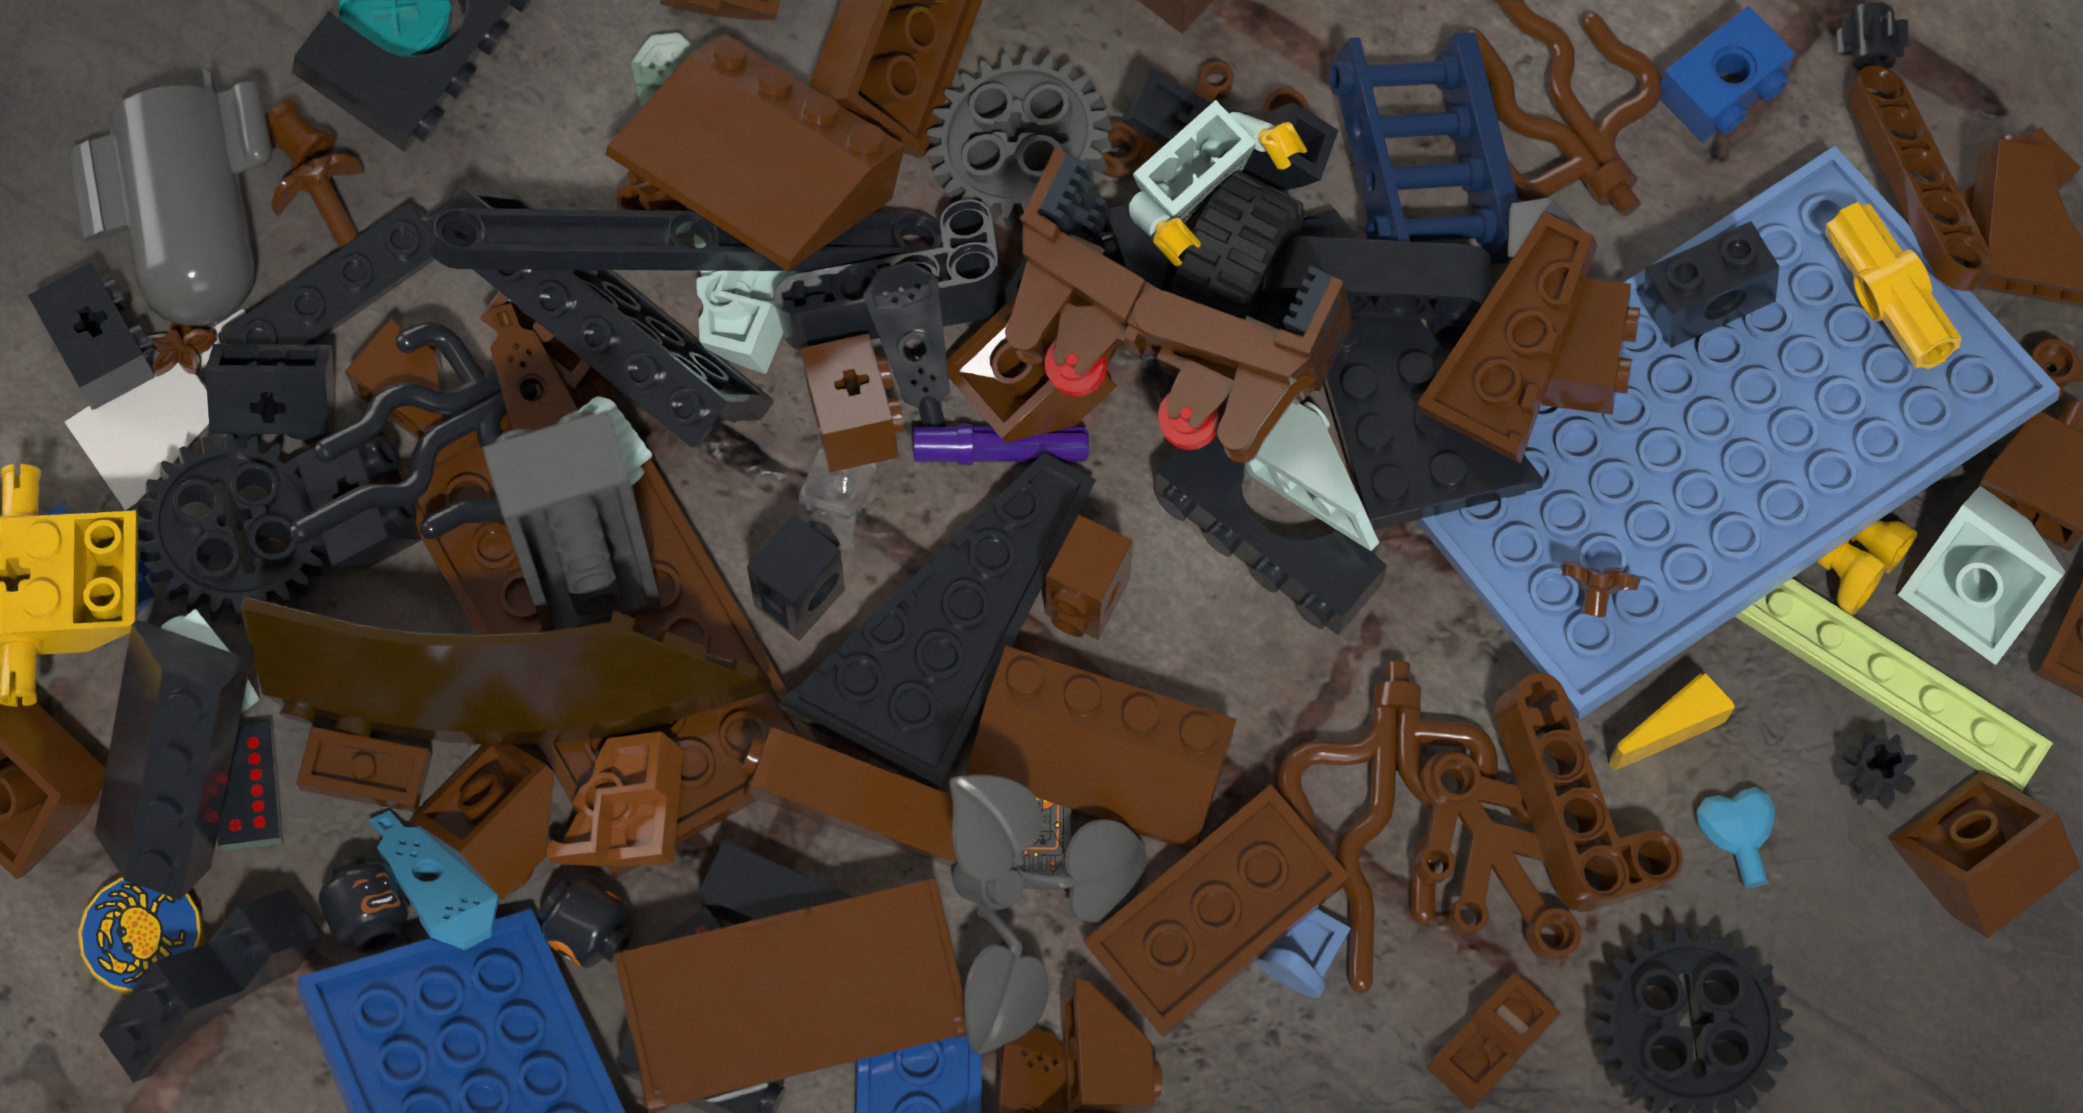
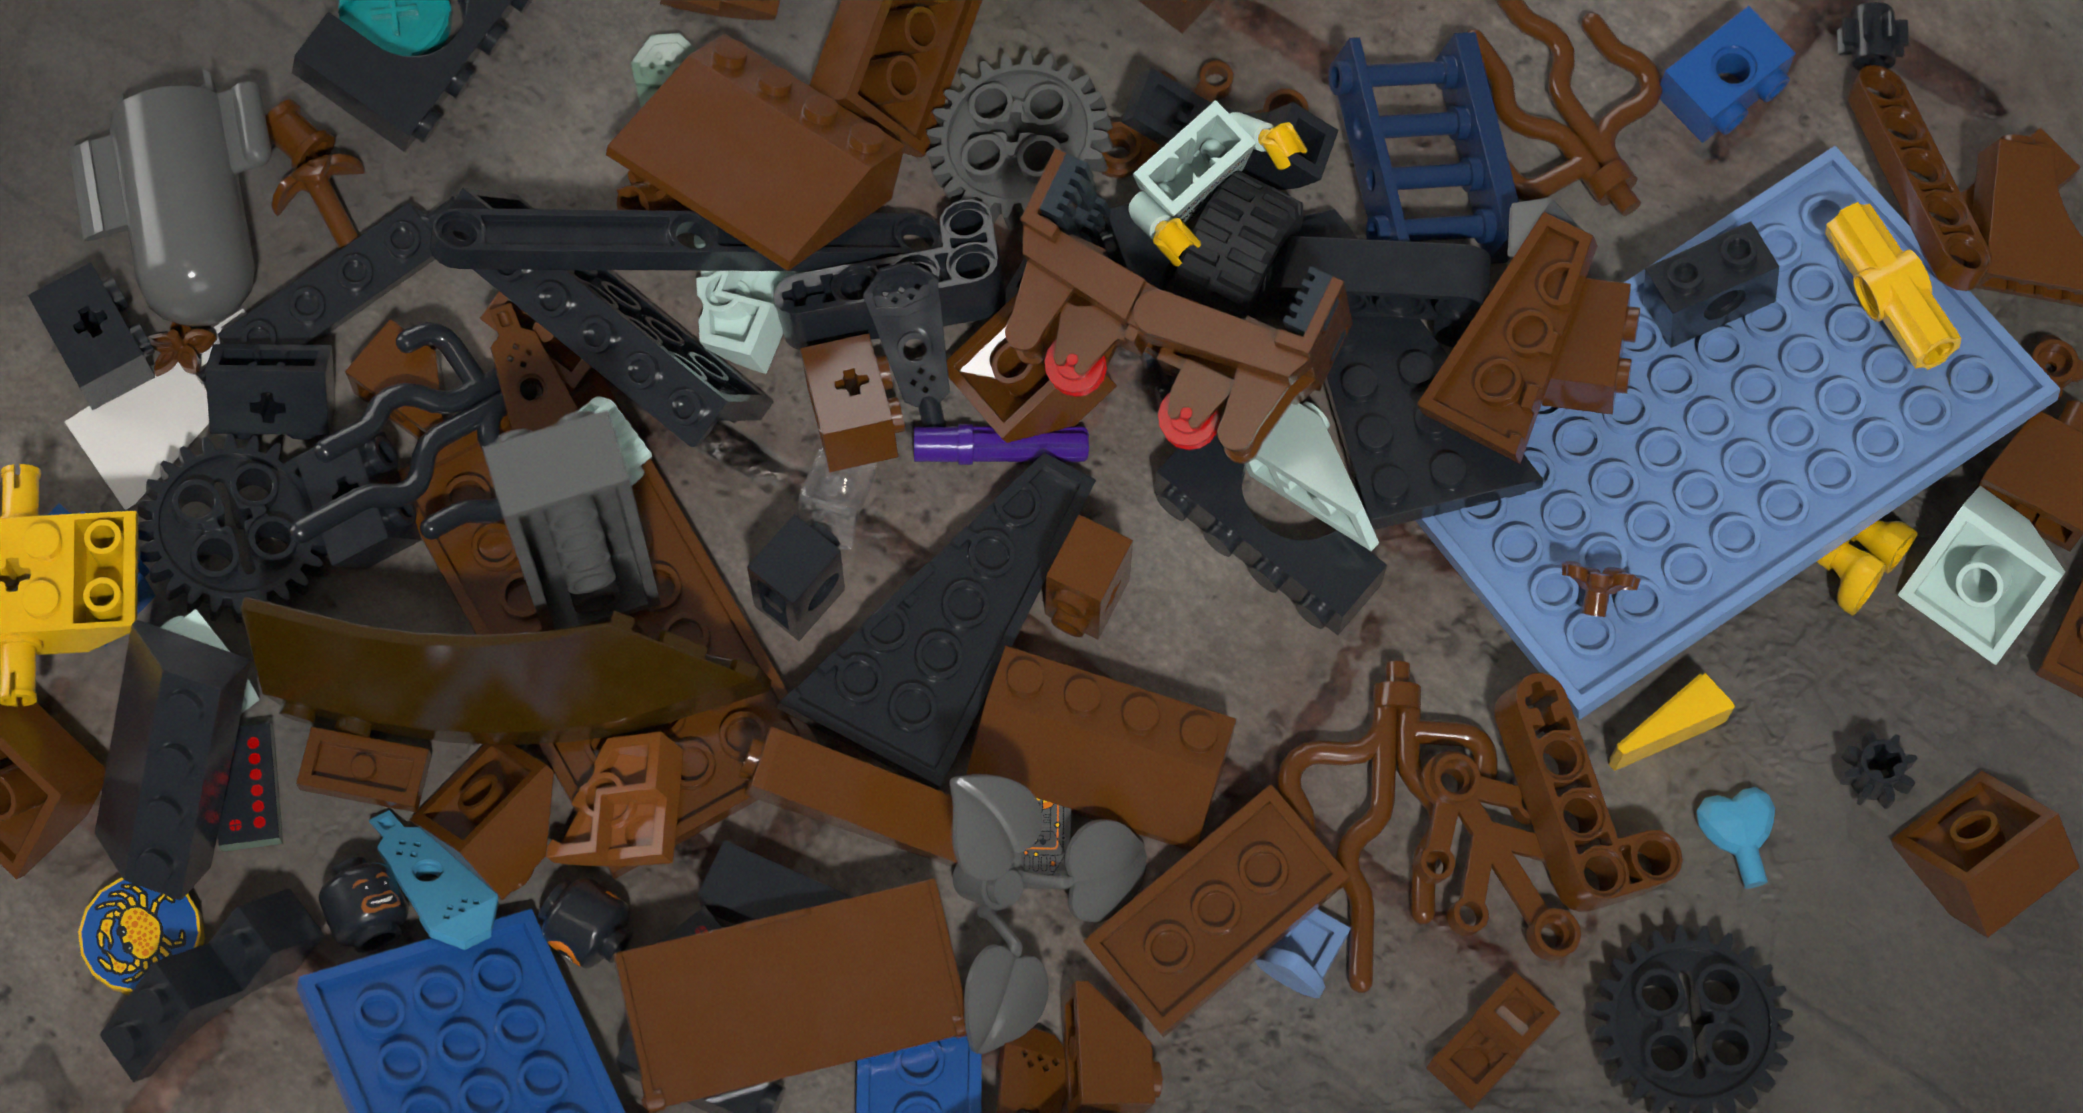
(1898, 683): yellowish green tile -> none

